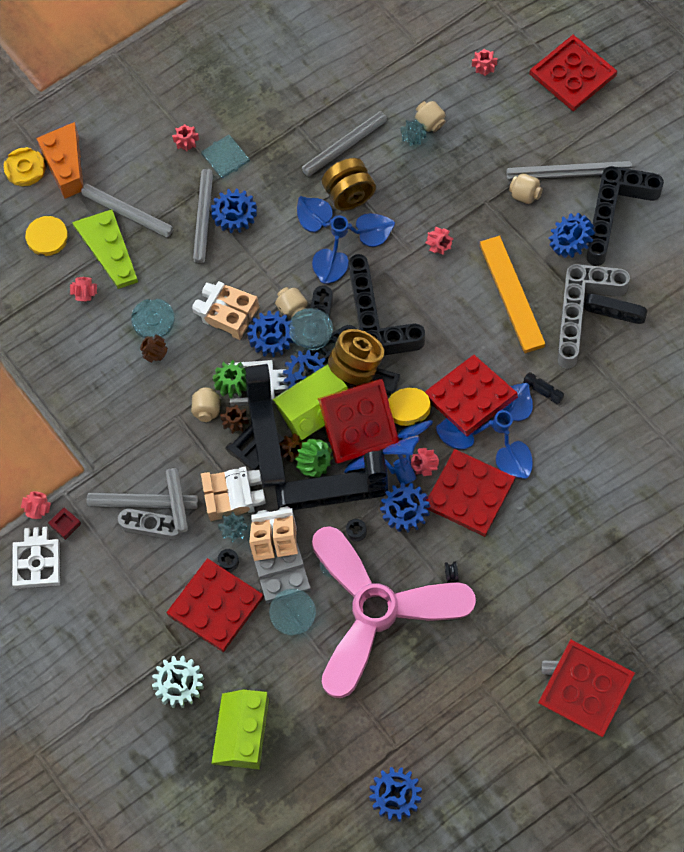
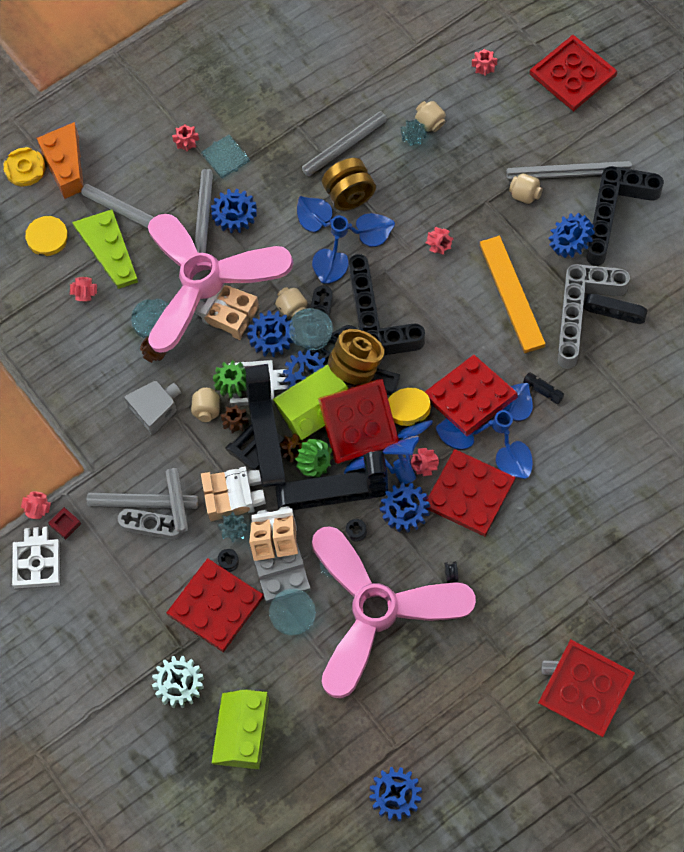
(153, 404): none -> light grey torso
(242, 268): none -> bright pink piece

